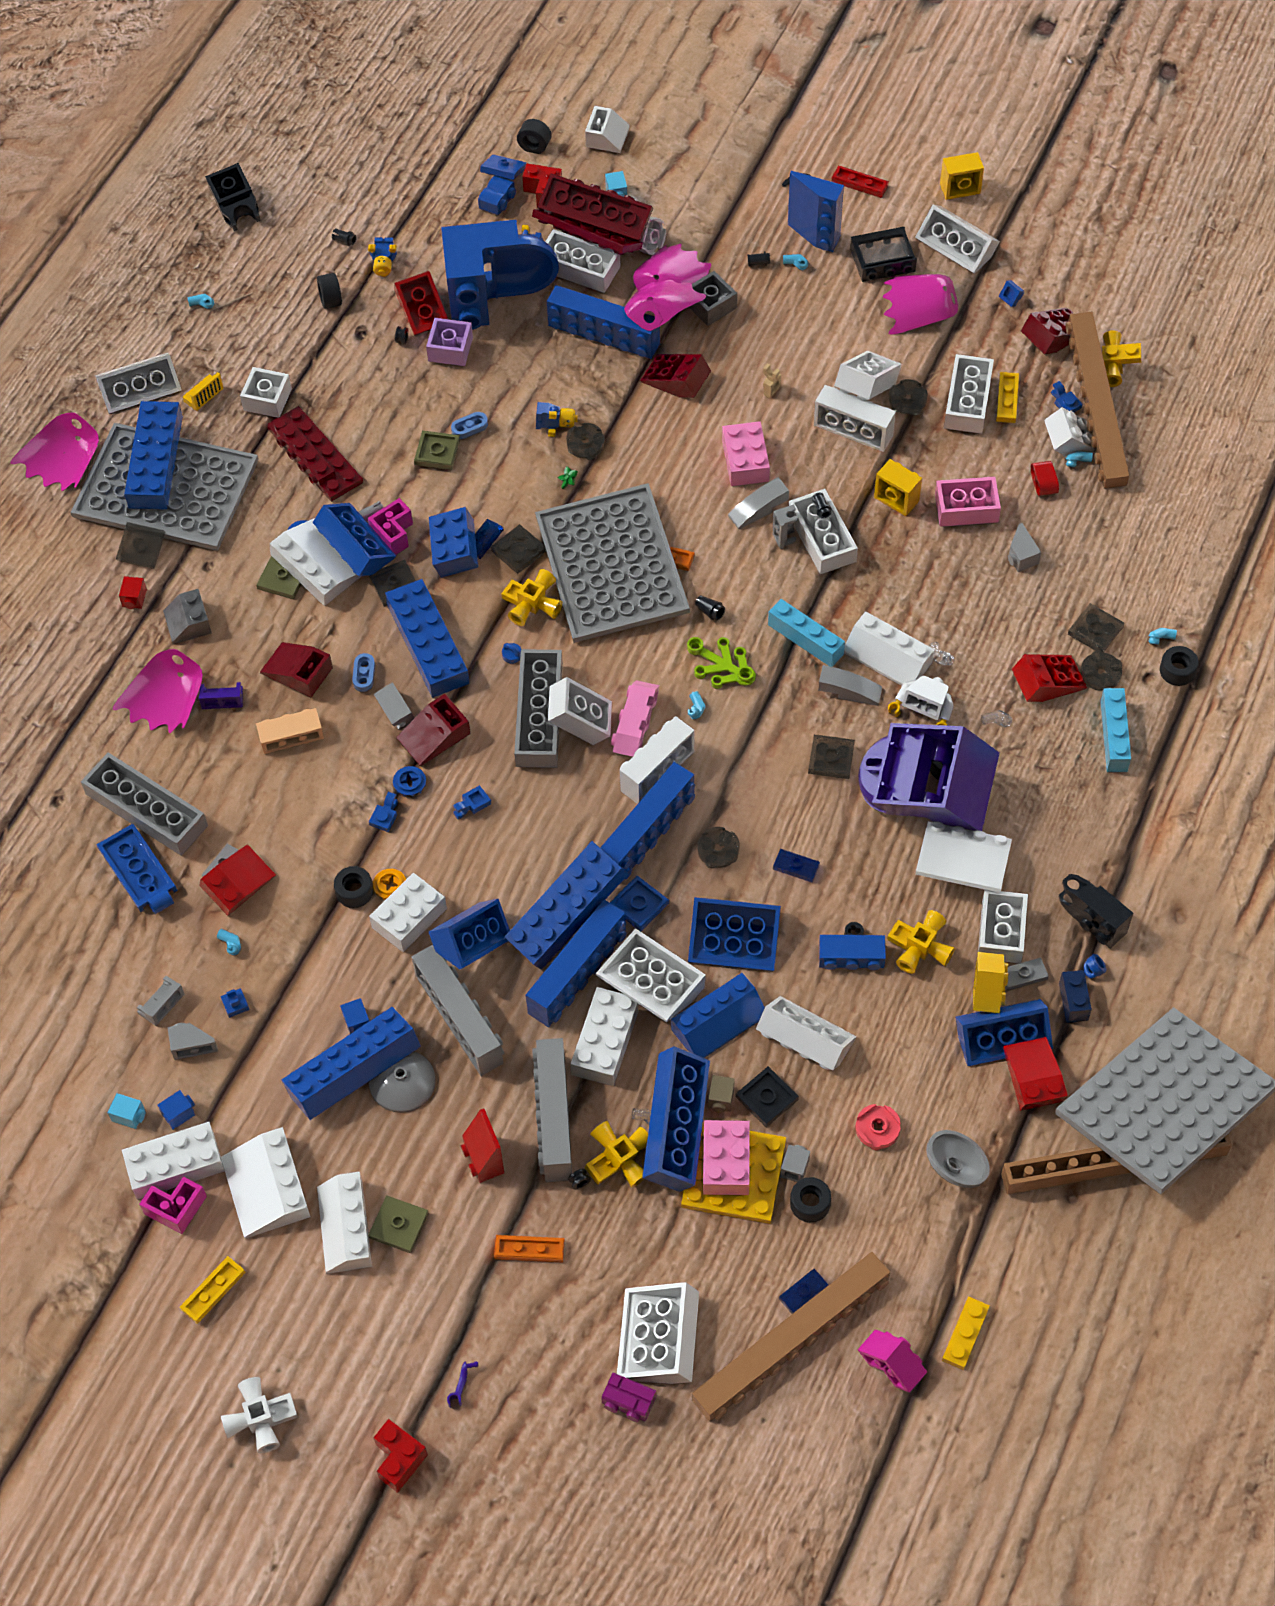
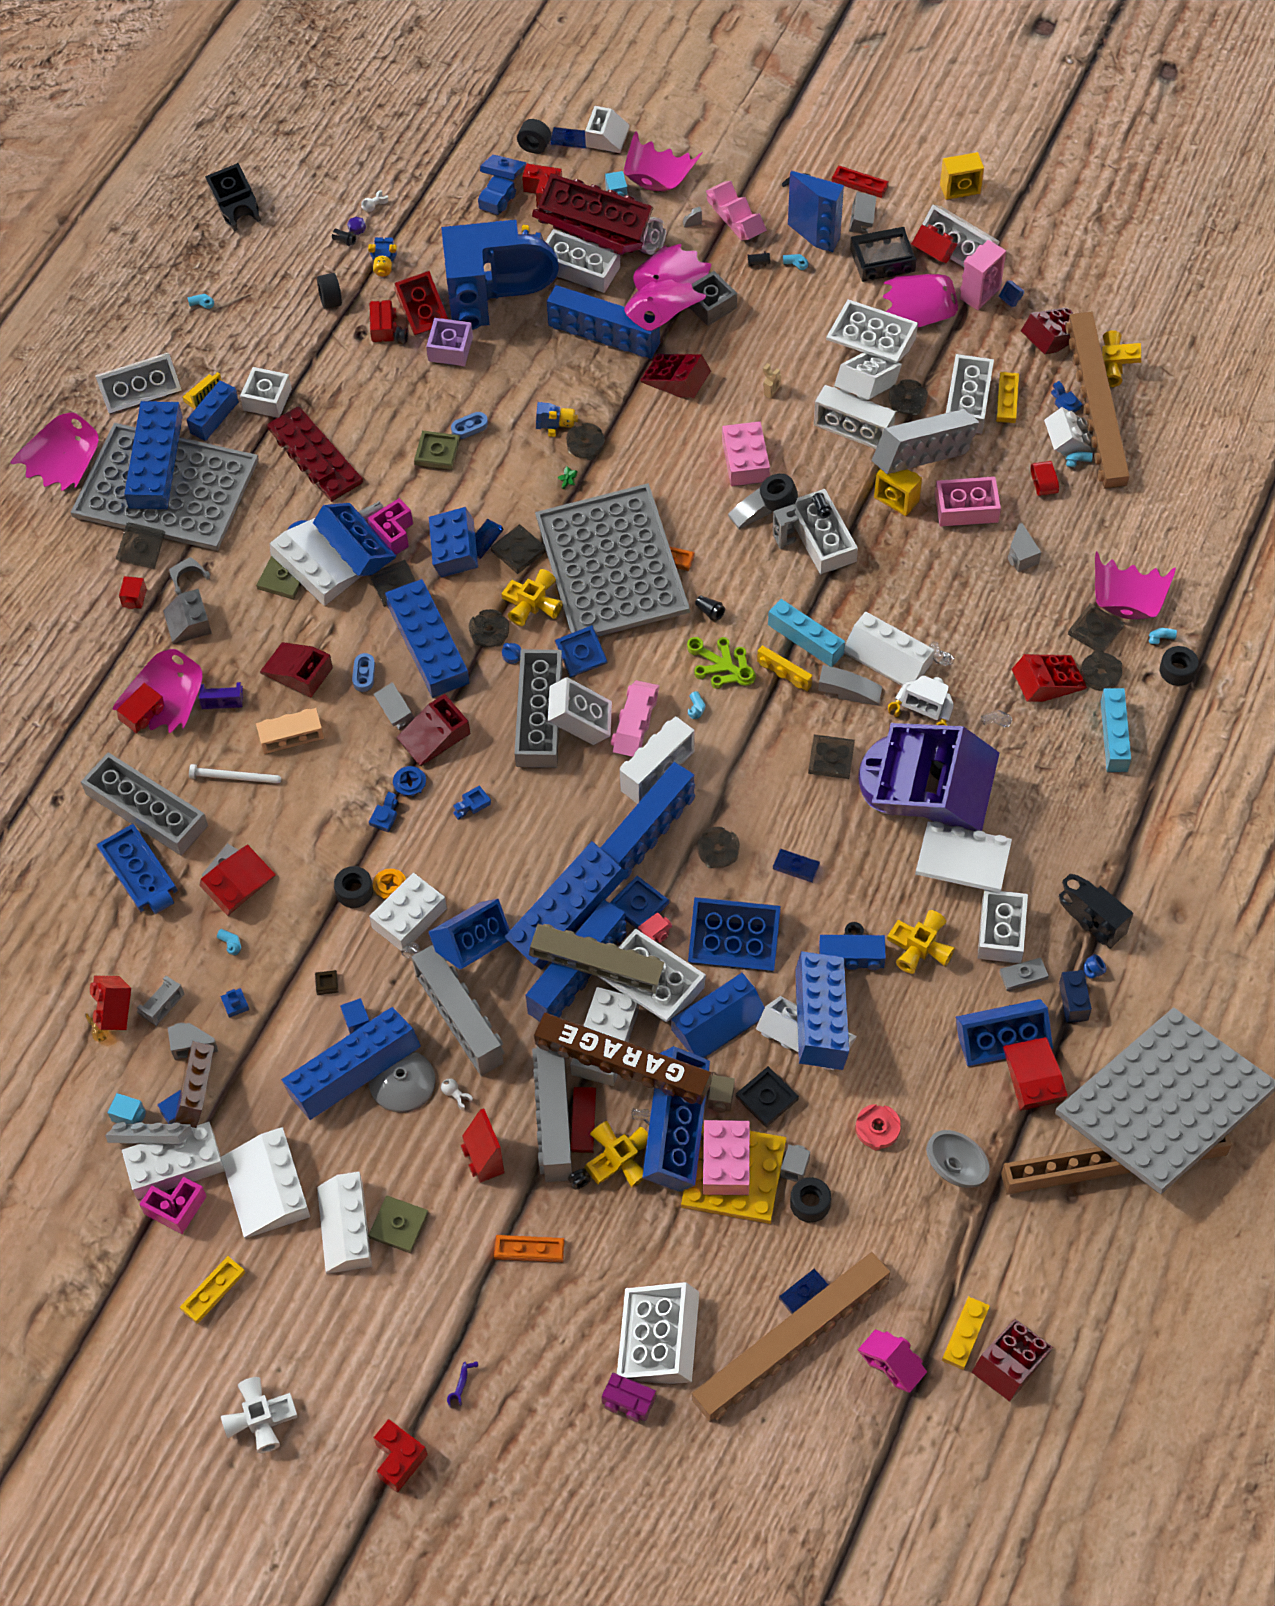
(97, 1034): none -> clear yellow arm
(112, 1002): none -> red brick
(140, 708): none -> red brick
(149, 1133): none -> light grey plate
(185, 566): none -> light grey helmet
(194, 771): none -> white bar
(194, 1084): none -> brick
(212, 410): none -> blue brick
(326, 982): none -> dark brown tile
(356, 225): none -> dark purple tile
(369, 204): none -> white arm
(381, 320): none -> red brick
(410, 949): none -> clear hinge
(451, 1089): none -> white arm
(489, 638): none -> clear smoke plate
(568, 137): none -> clear blue plate
(581, 651): none -> blue plate
(583, 1119): none -> red tile
(596, 957): none -> dark tan brick
(622, 1058): none -> reddish brown brick
(656, 169): none -> dark pink piece
(656, 928): none -> coral brick
(693, 218): none -> light grey tile
(735, 211): none -> bright pink brick
(778, 483): none -> black tyre
(784, 668): none -> yellow plate
(821, 1011): none -> brick
(862, 212): none -> light grey hinge
(873, 331): none -> white slope
(925, 441): none -> light grey brick
(933, 243): none -> red brick
(982, 274): none -> bright pink brick
(989, 982): yellow brick -> none
(1011, 1359): none -> dark red slope
(1128, 591): none -> dark pink piece

